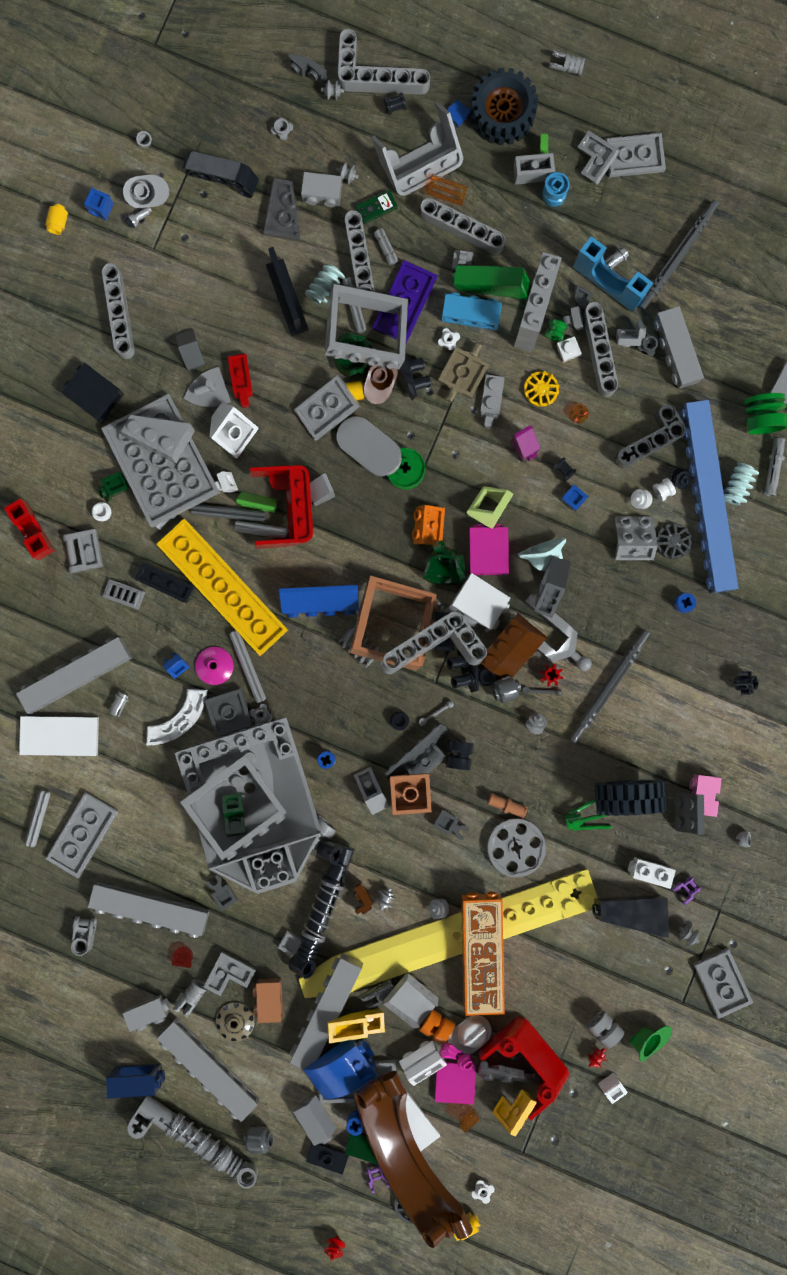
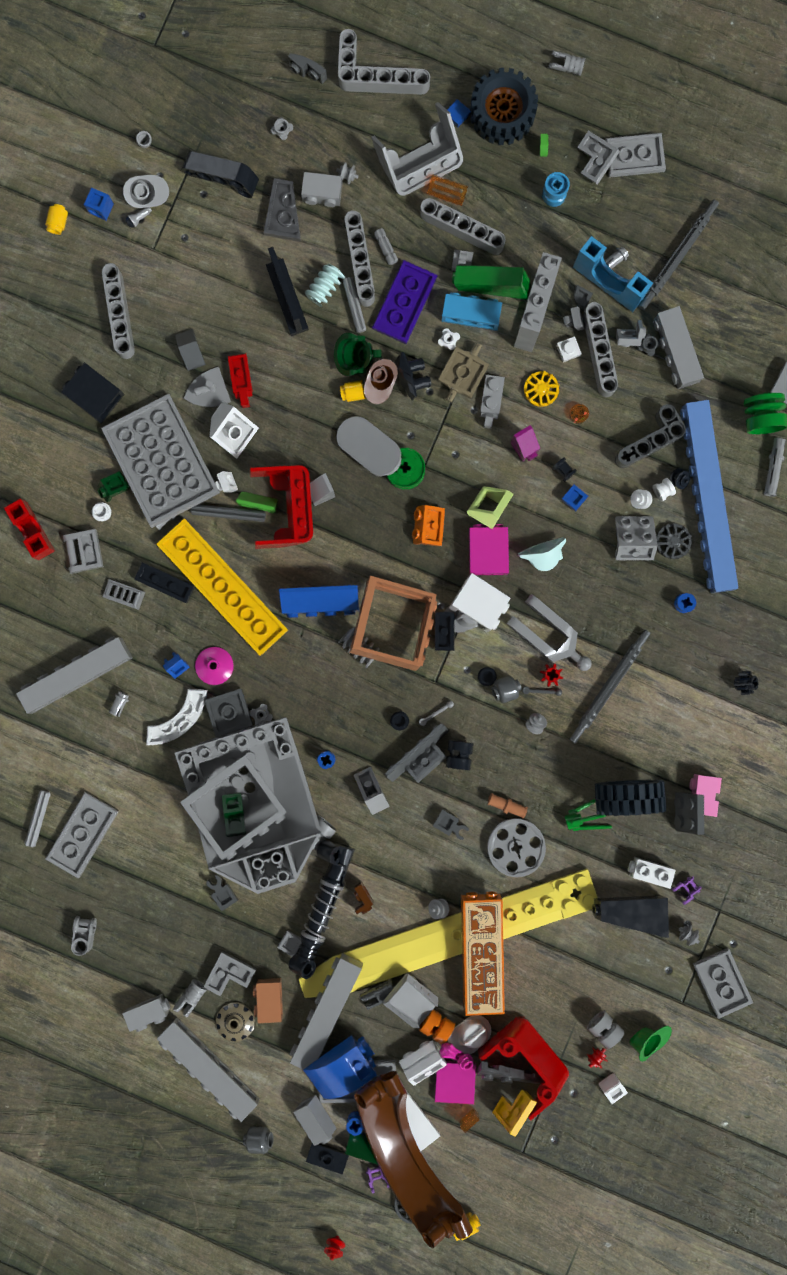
(59, 736): white tile -> none
(135, 1080): dark blue window -> none
(149, 909): light grey brick -> none
(159, 435): light grey wedge -> none
(183, 957): clear red tile -> none
(193, 1138): light grey piece -> none
(247, 666): light grey axle -> none
(263, 530): light grey axle -> none
(327, 407): light grey tile -> none
(332, 90): light grey wheel -> none
(356, 1025): yellow slope -> none
(372, 301): light grey window -> none
(377, 207): dark green tile -> none
(385, 898): light grey wheel -> none
(395, 103): black bush -> none
(410, 794): nougat slope -> none
(433, 640): light grey beam -> none
(444, 566): dark green helmet -> none
(469, 672): black connector -> none
(482, 1185): white plate -> none
(513, 647): reddish brown slope -> none
(533, 168): light grey brick -> none
(552, 586): dark grey window -> none
(556, 330): green wheel -> none
(739, 484): light aqua piece -> none
(744, 839): light grey hinge -> none

